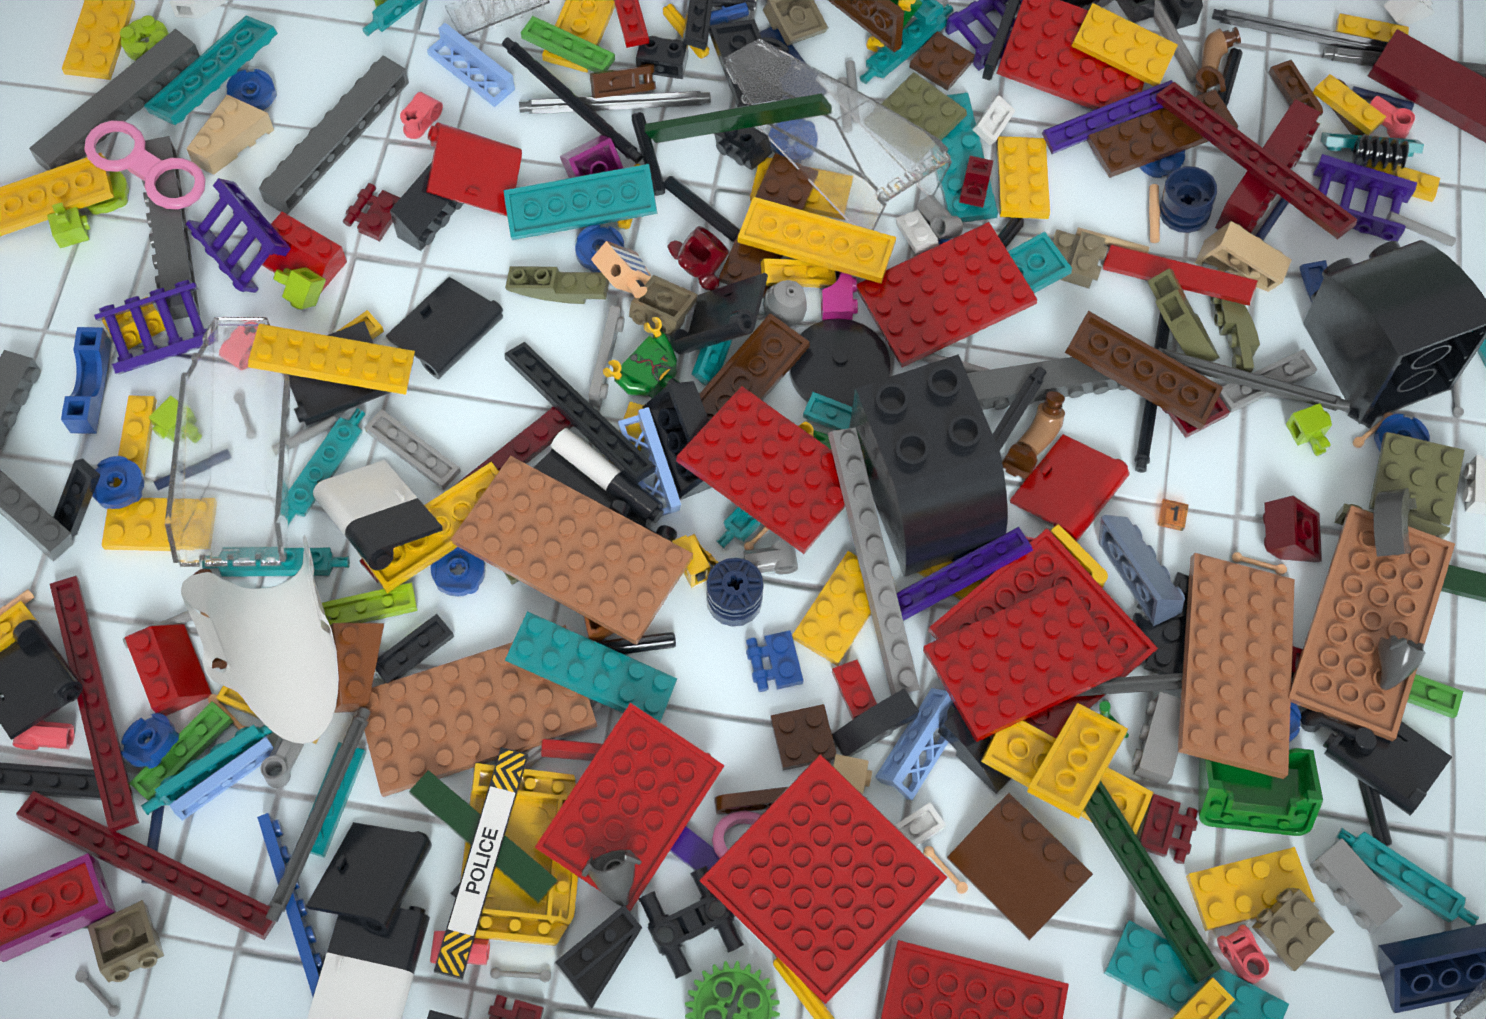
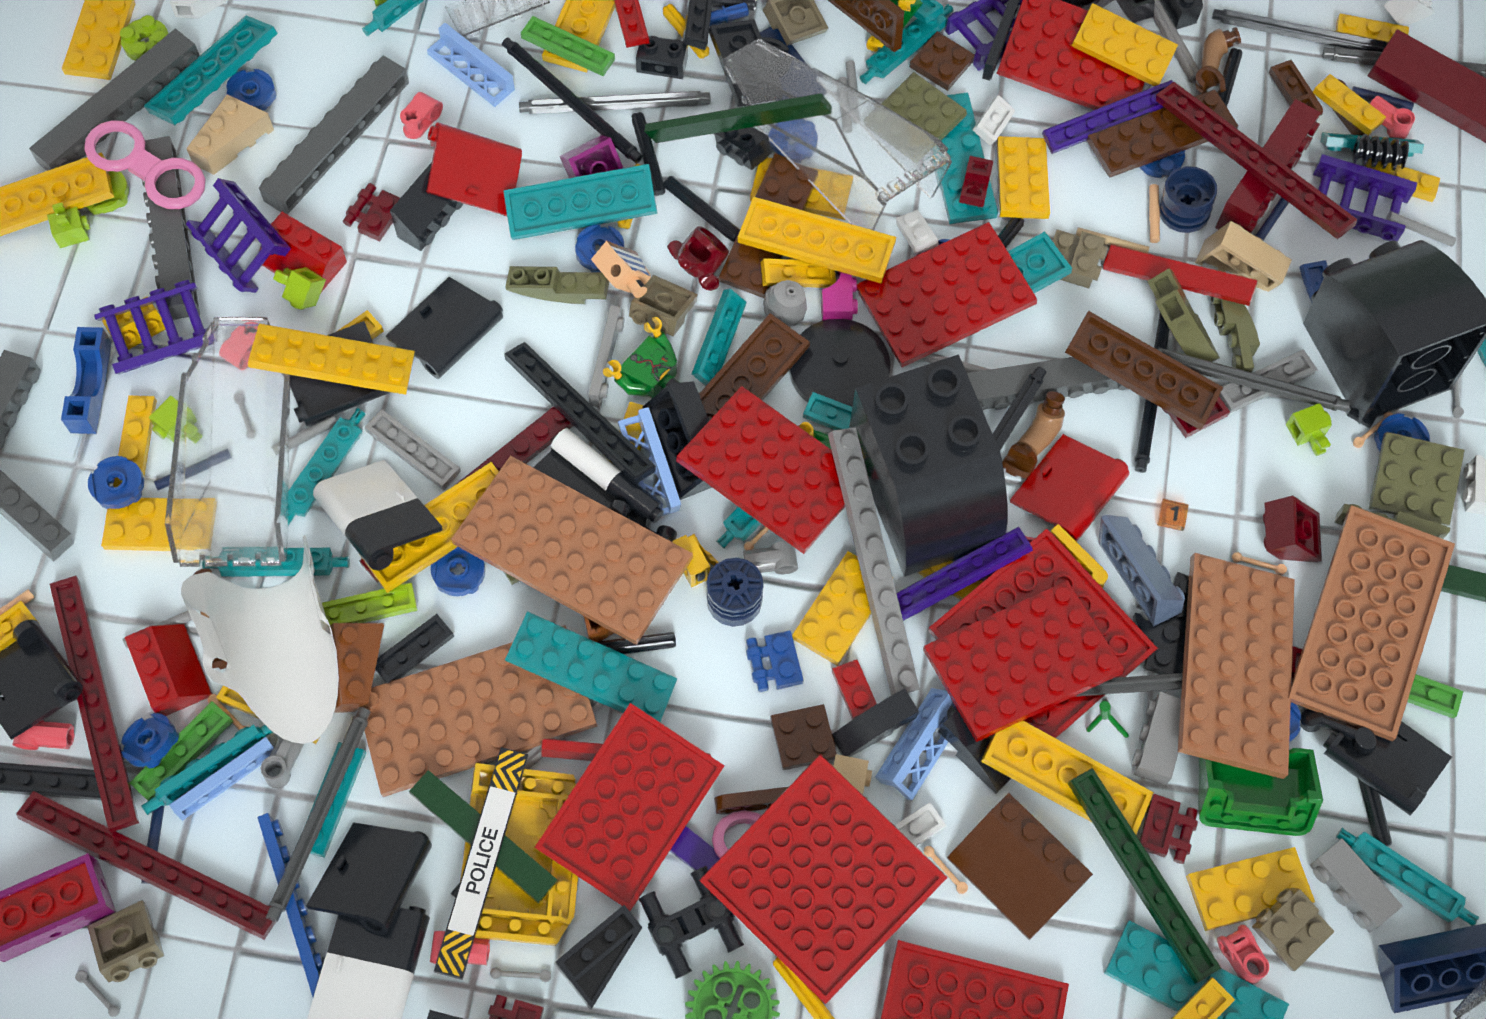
(76, 496): black plate -> none
(613, 880): dark grey hat -> none
(622, 81): reddish brown plate -> none
(722, 315): black door -> none
(939, 218): light grey piece -> none
(1077, 760): yellow plate -> none
(1391, 522): dark grey arch -> none
(1398, 660): dark grey hat -> none

